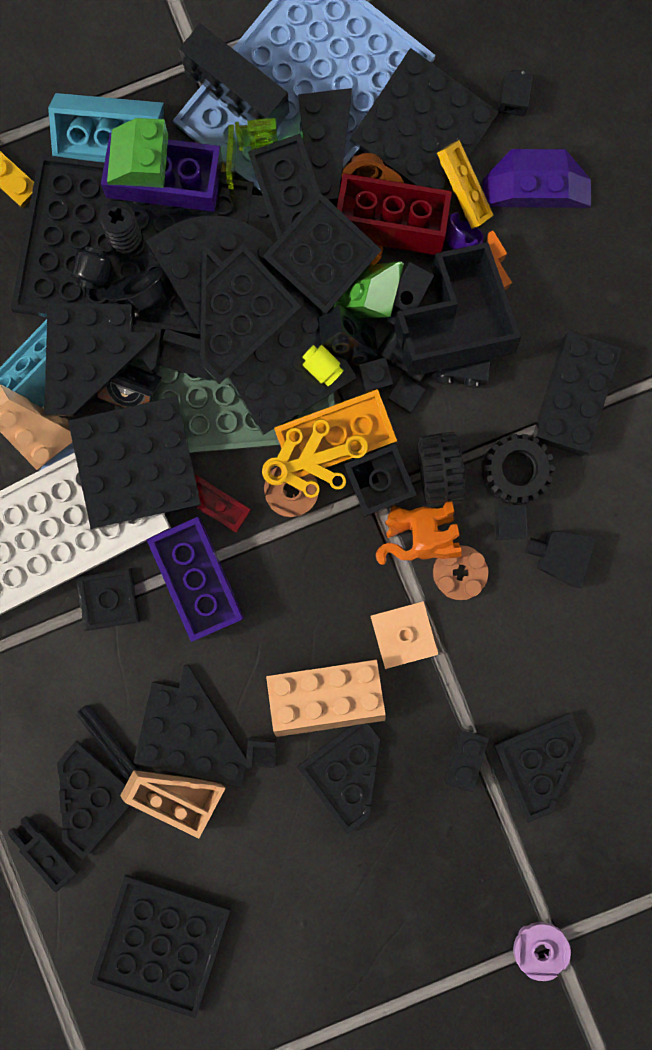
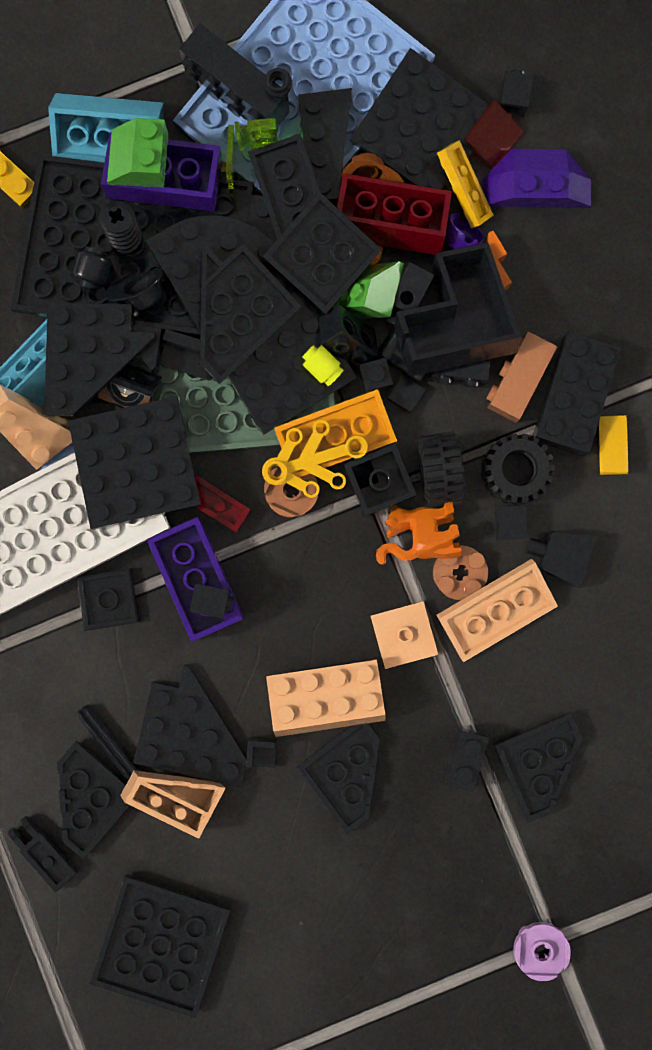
(211, 601): none -> black brick
(277, 74): none -> black plate
(493, 134): none -> clear red piece
(497, 610): none -> light nougat plate
(520, 377): none -> nougat brick
(613, 445): none -> yellow slope

